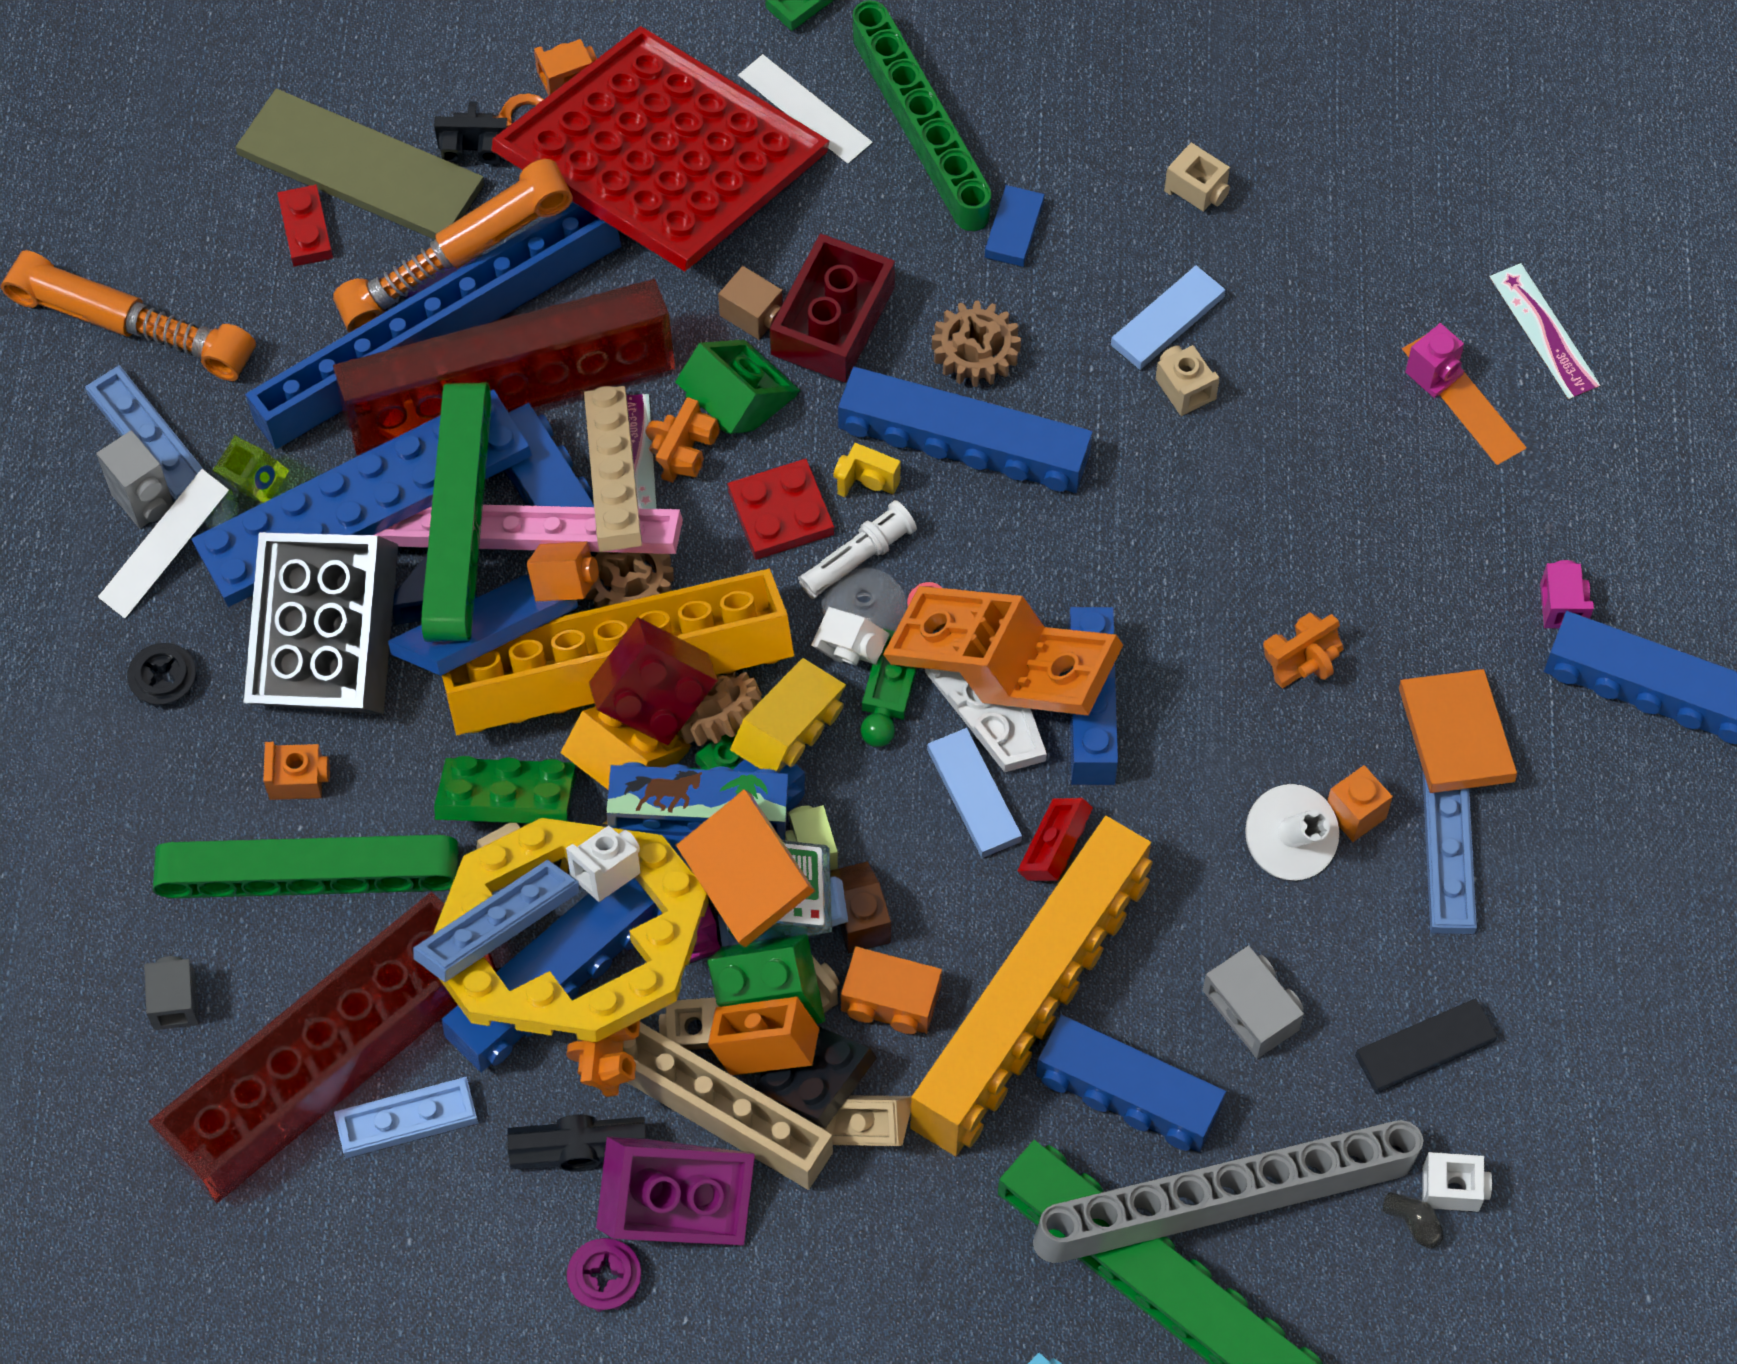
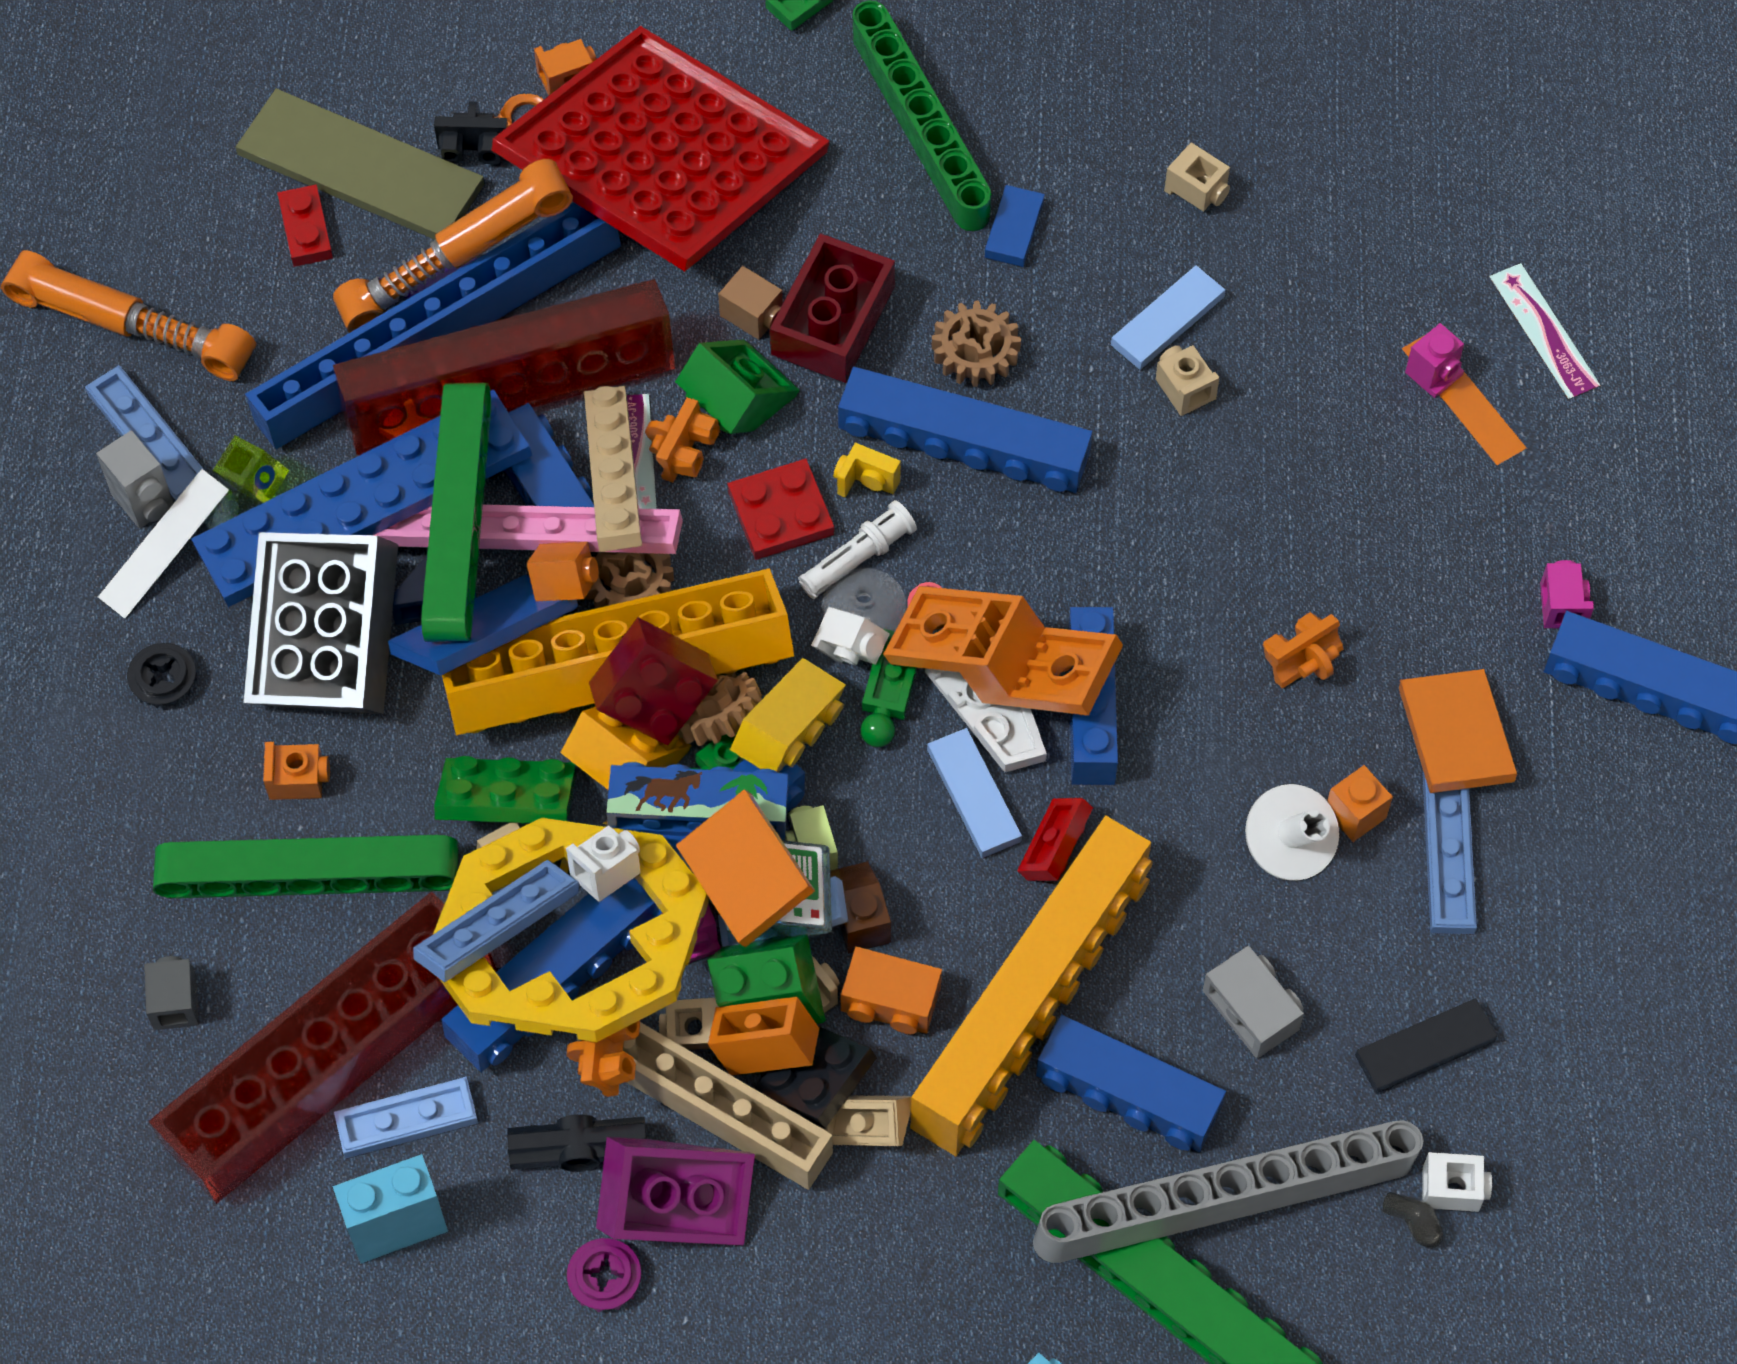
(390, 1208): none -> medium azure brick
(805, 107): white sticker -> none

